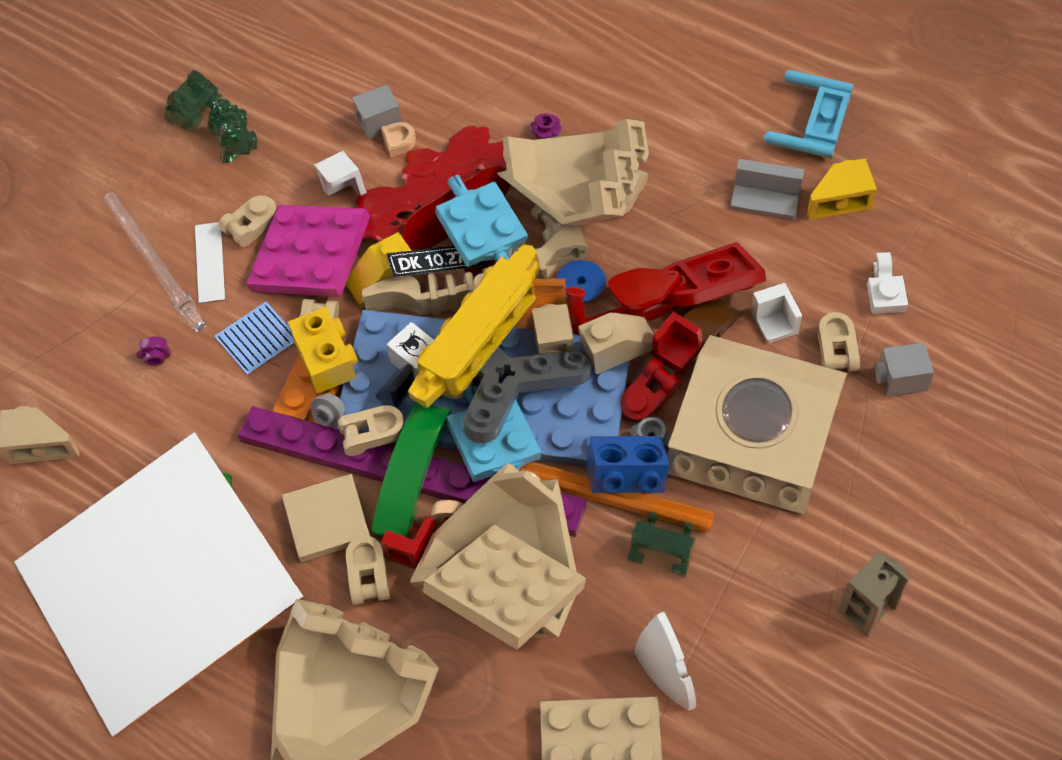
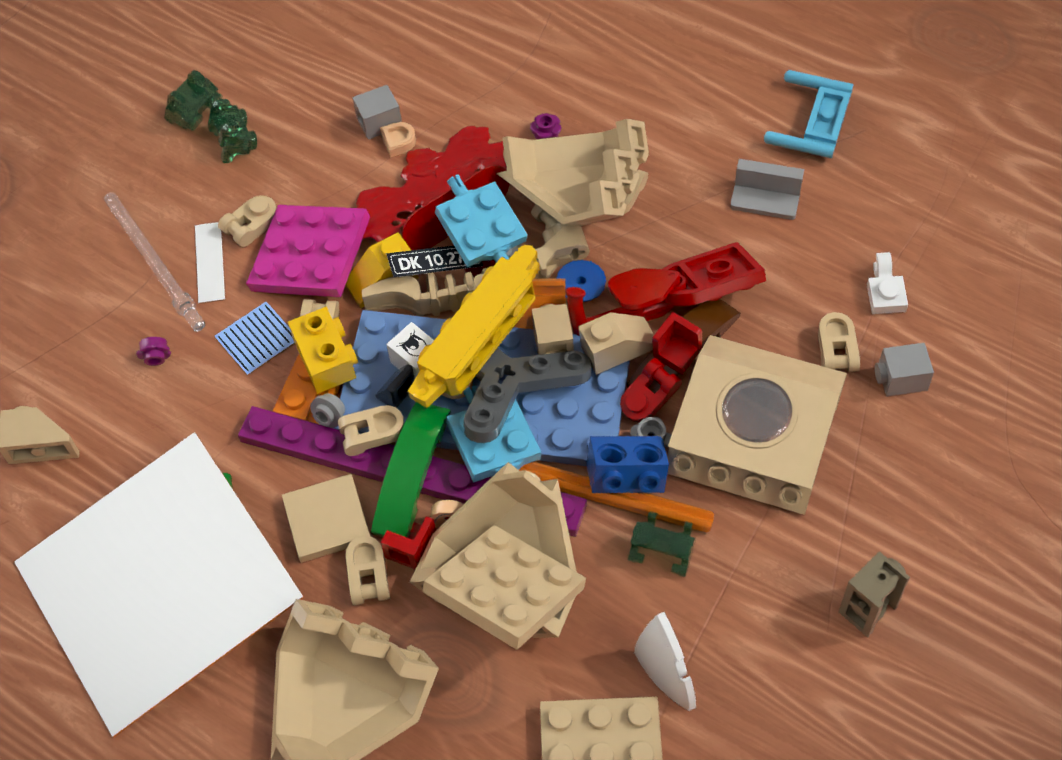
(339, 173): white panel -> none
(776, 313): white panel -> none
(843, 190): yellow slope -> none

